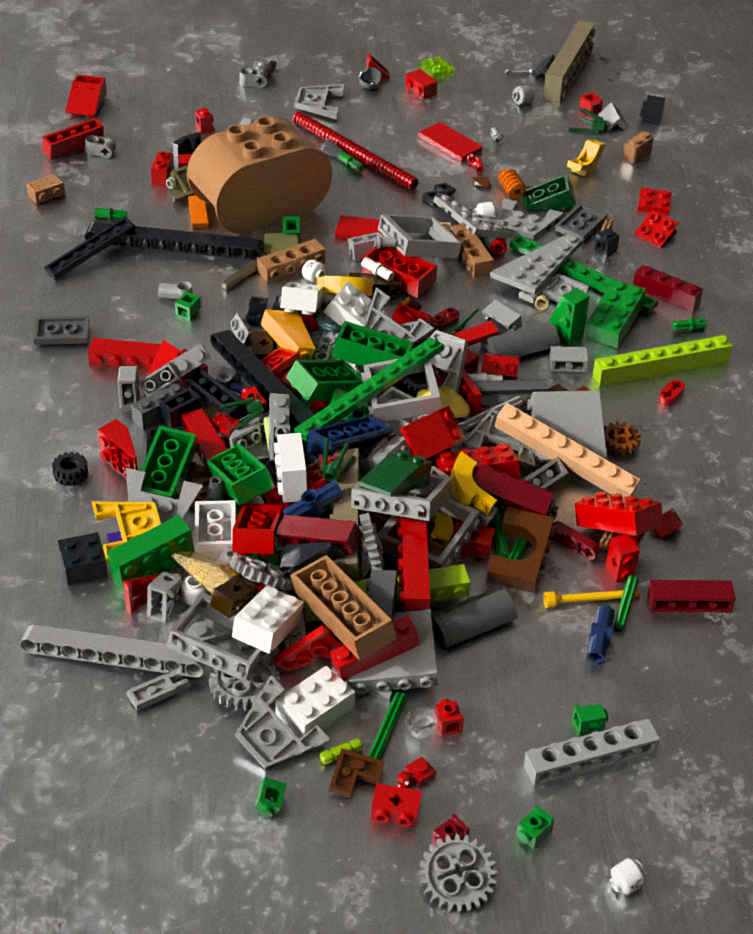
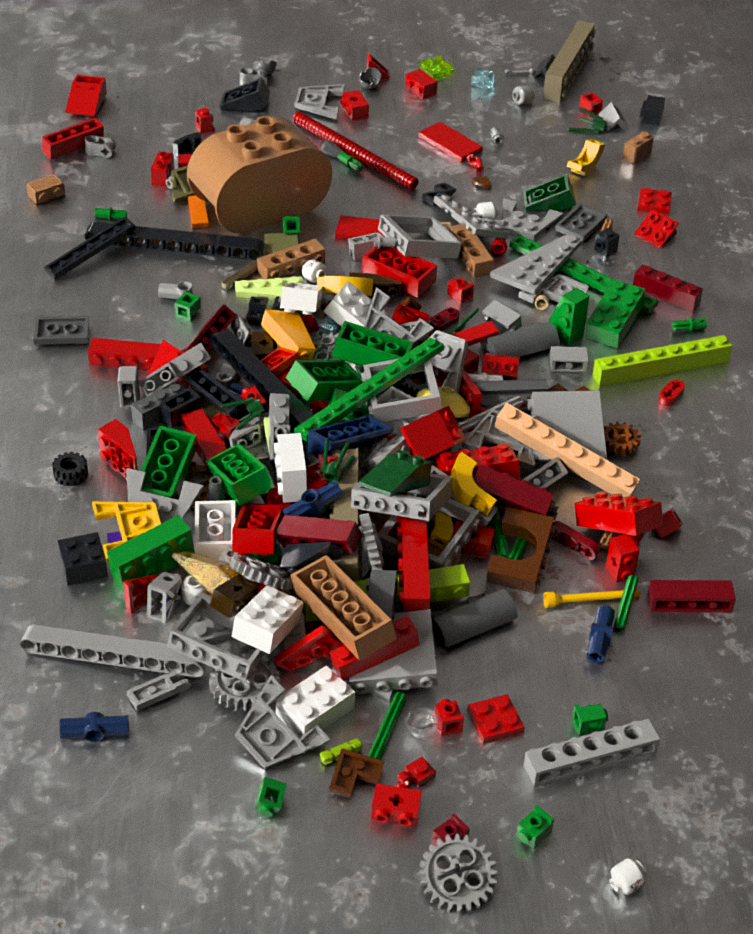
(94, 726): none -> dark blue piece
(217, 322): none -> dark red brick
(246, 97): none -> black slope
(263, 287): none -> yellowish green wing
(355, 105): none -> red brick
(378, 269): white pin -> none
(460, 290): none -> red brick
(483, 79): none -> clear light blue brick
(495, 718): none -> red plate
(512, 183): orange piece -> none

